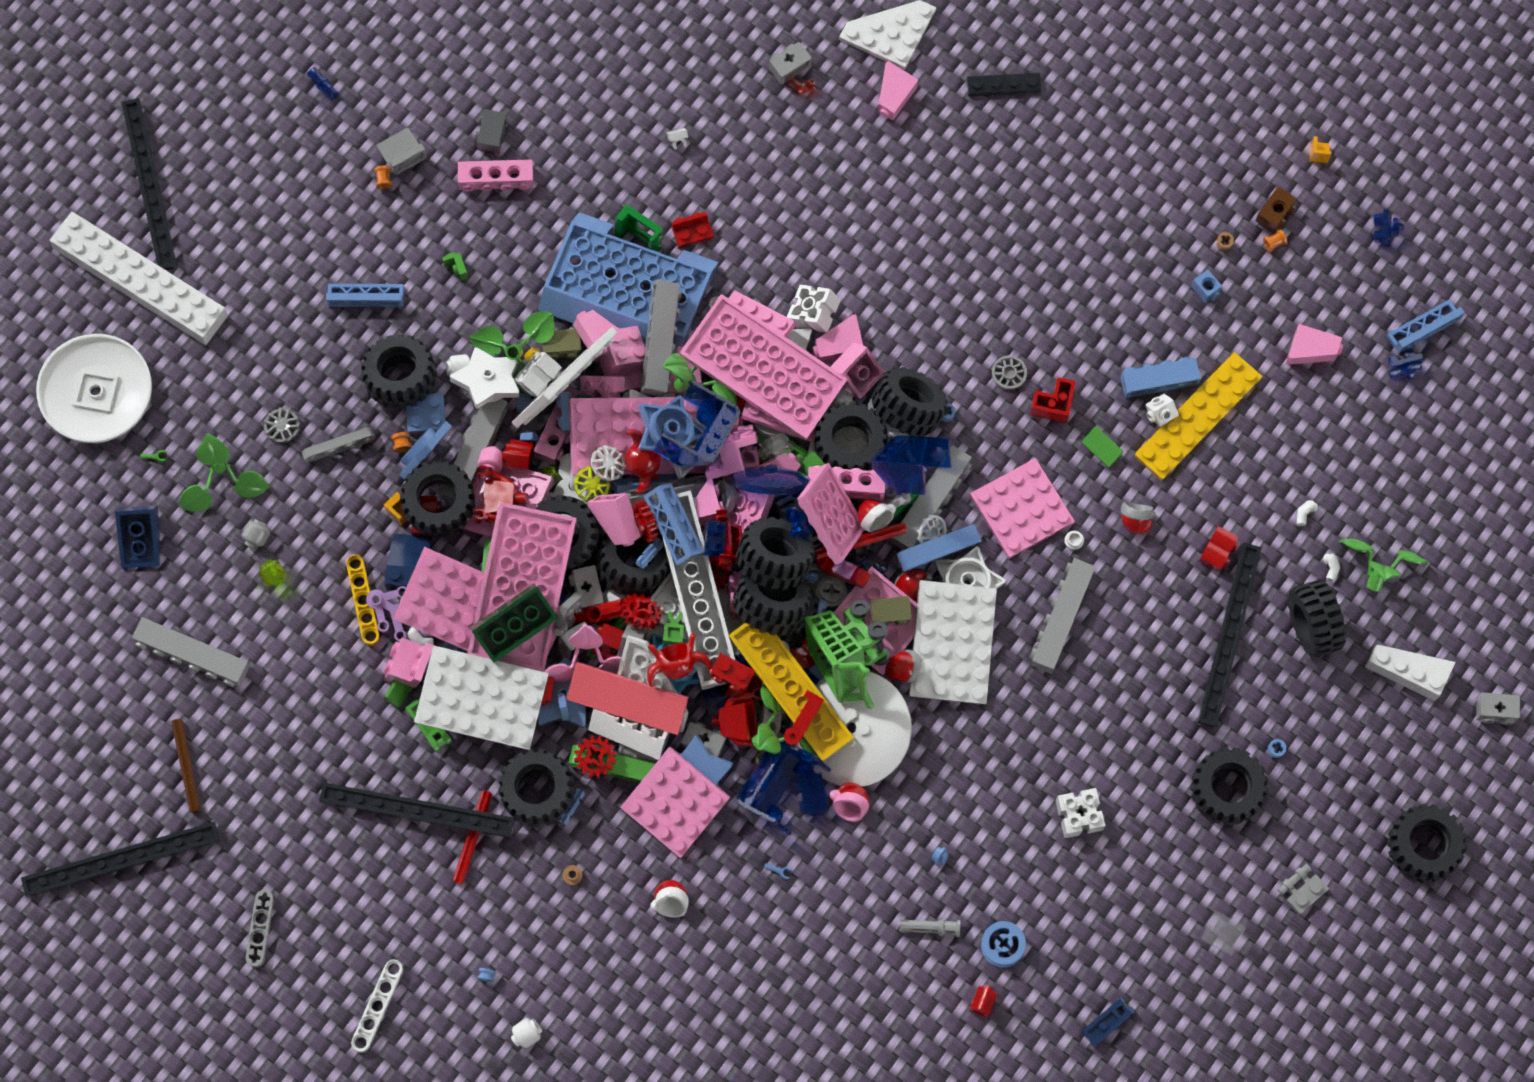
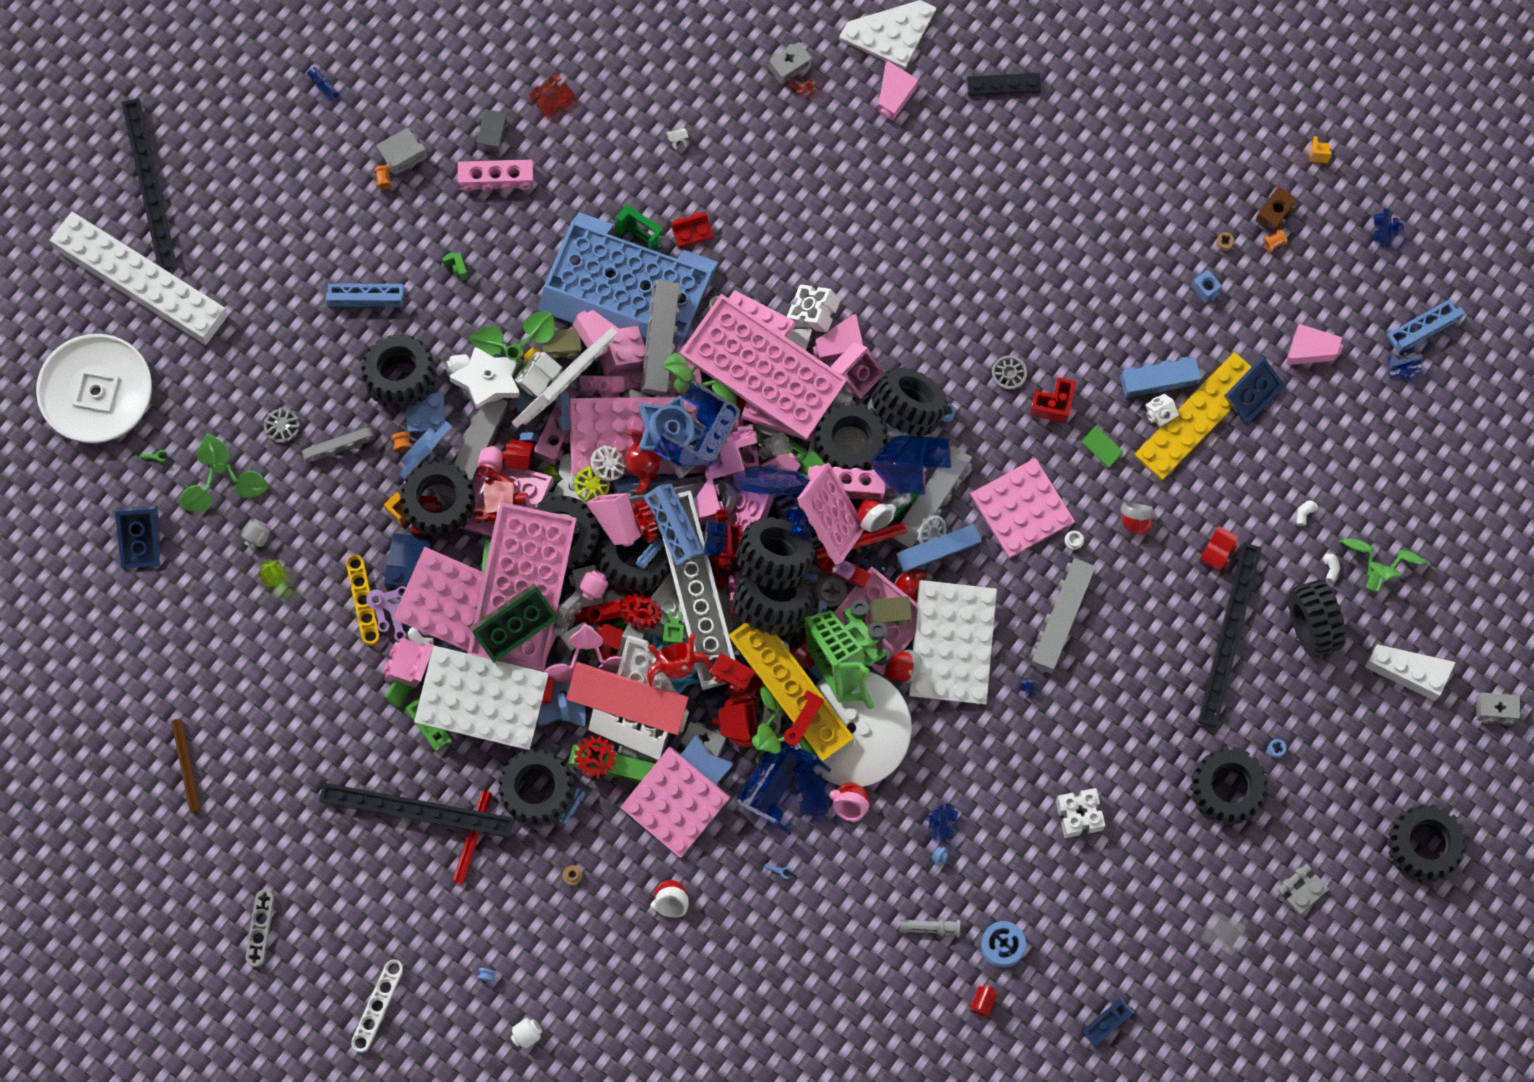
(120, 859): black plate -> none
(190, 652): light grey brick -> none
(556, 100): none -> clear red plate
(593, 585): none -> bright pink head
(938, 821): none -> clear blue hips
(970, 569): white plate -> none
(1027, 685): none -> clear blue plate
(1254, 390): none -> dark blue plate

